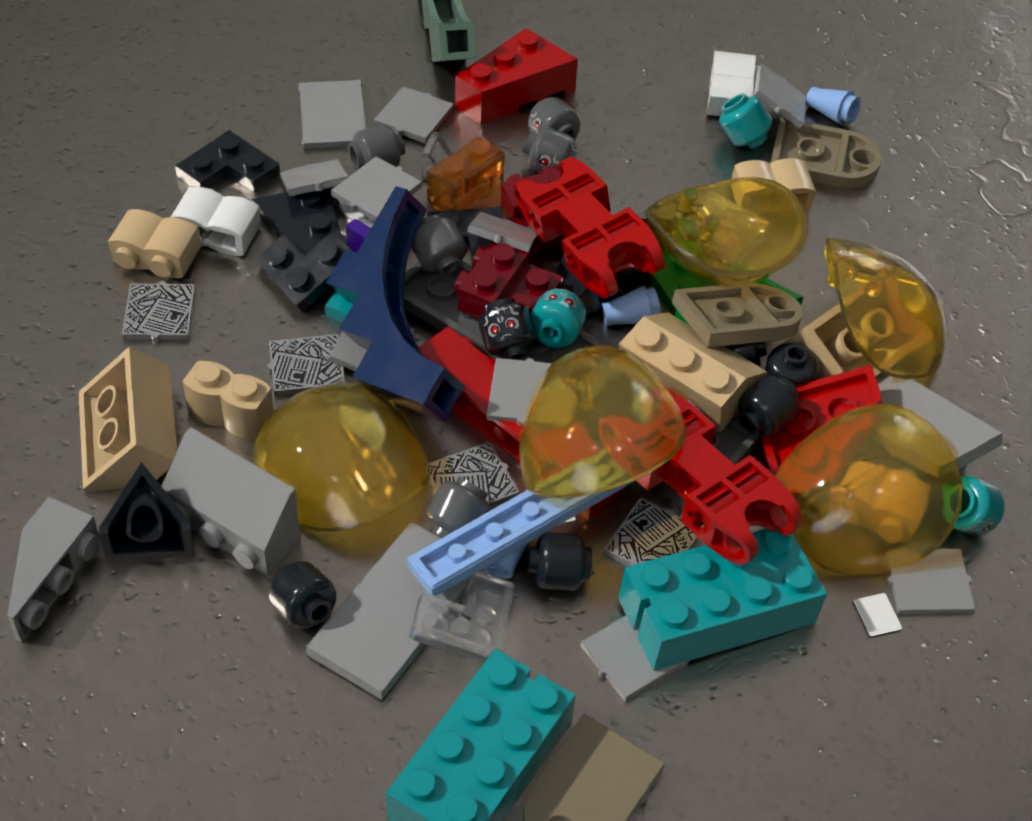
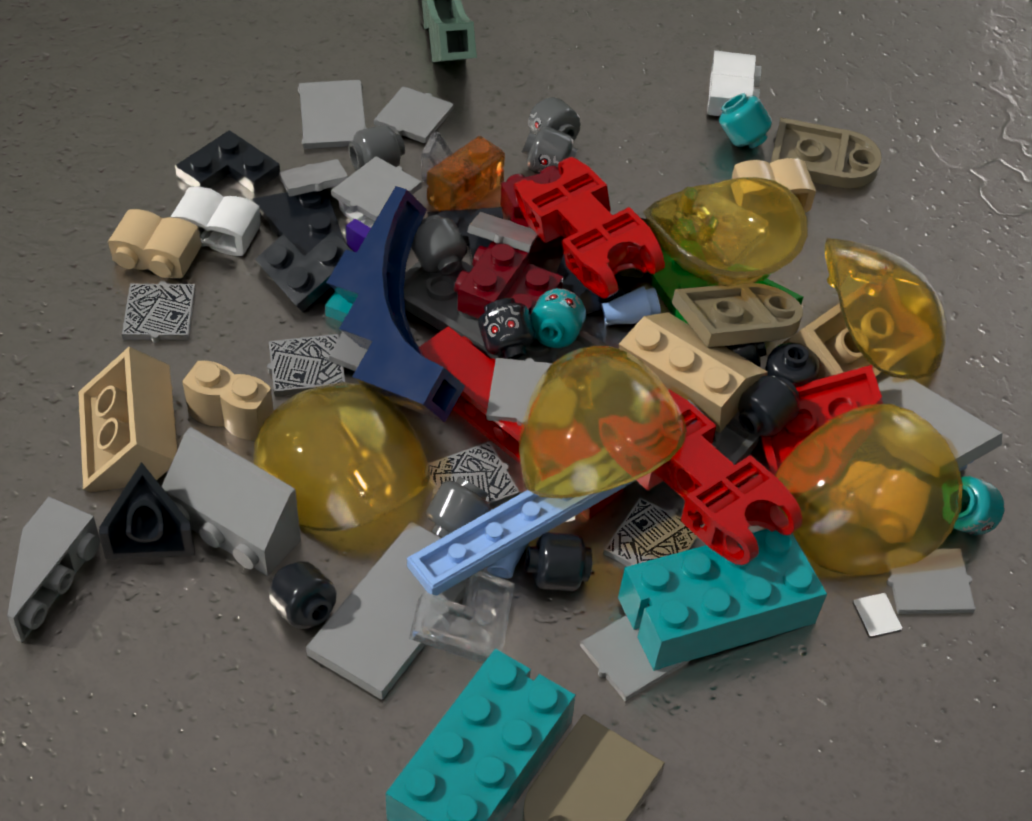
(513, 75): red wedge -> none
(780, 95): light grey piece -> none
(837, 105): light blue cone -> none

